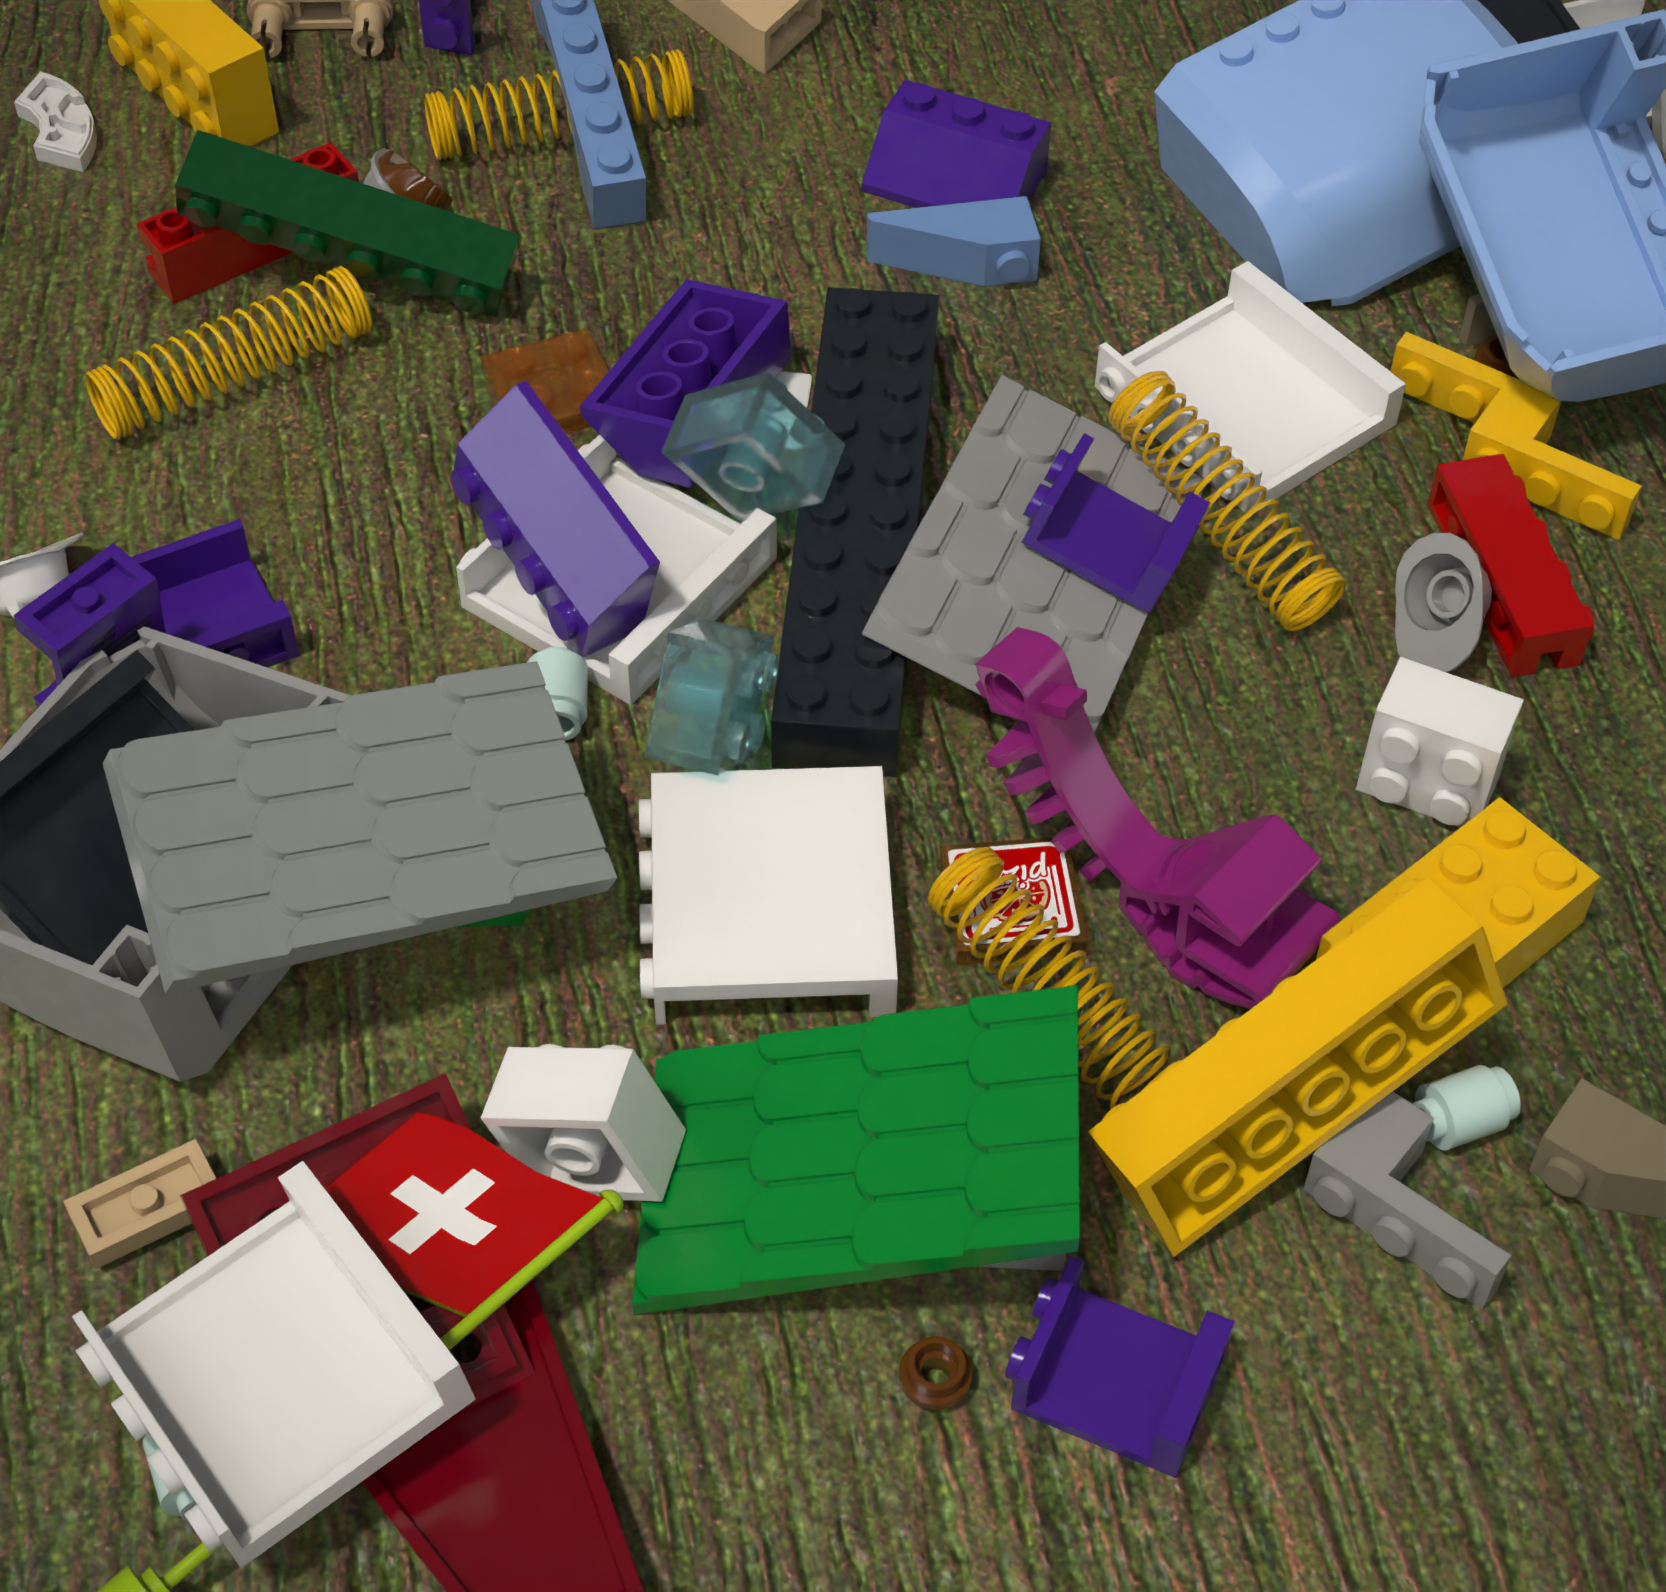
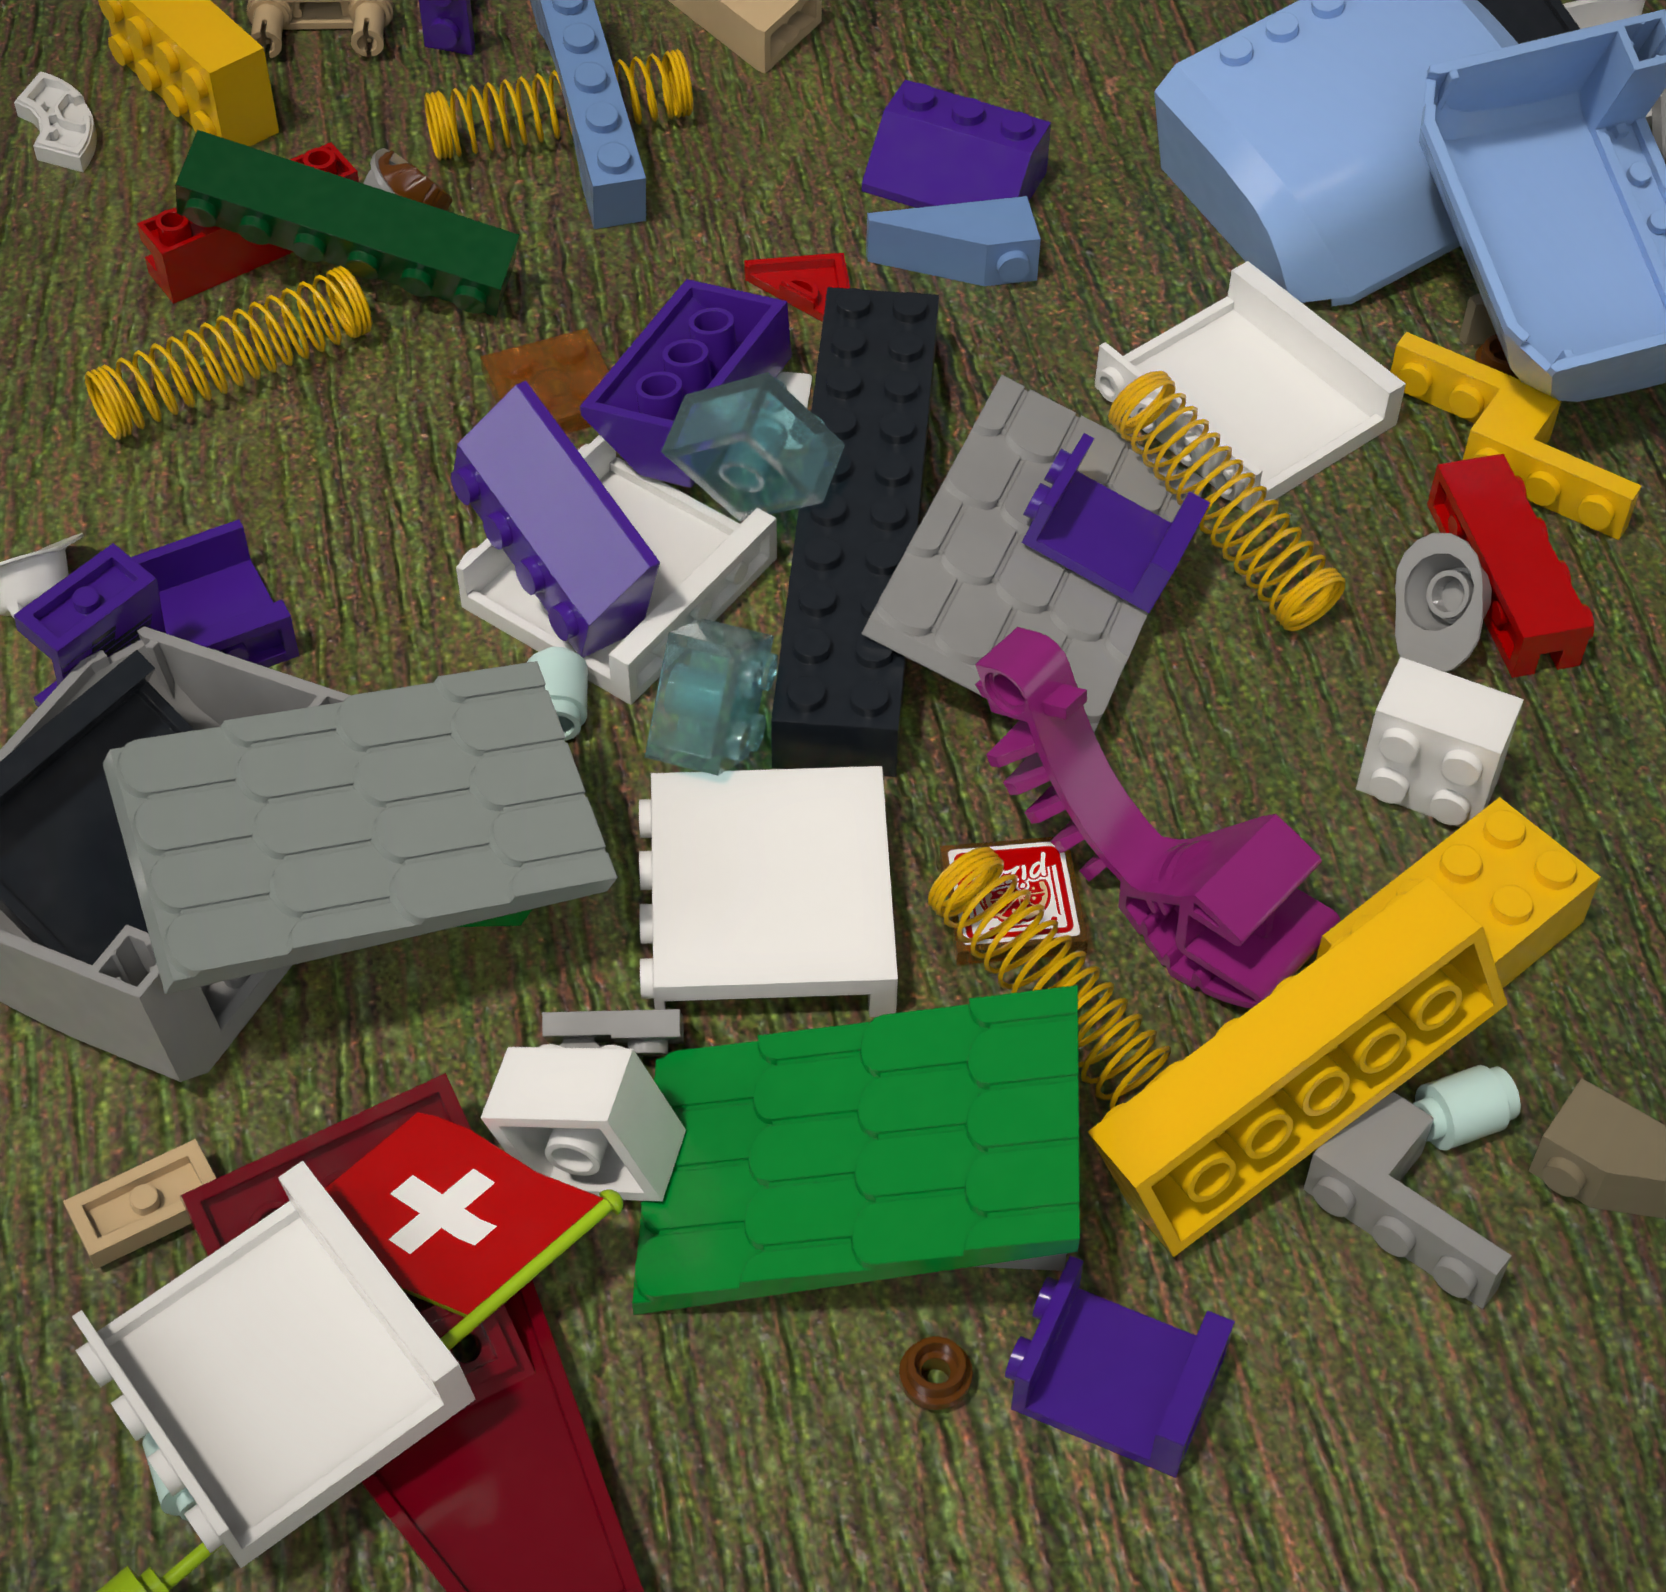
(641, 1030): none -> light grey plate
(799, 279): none -> red tile

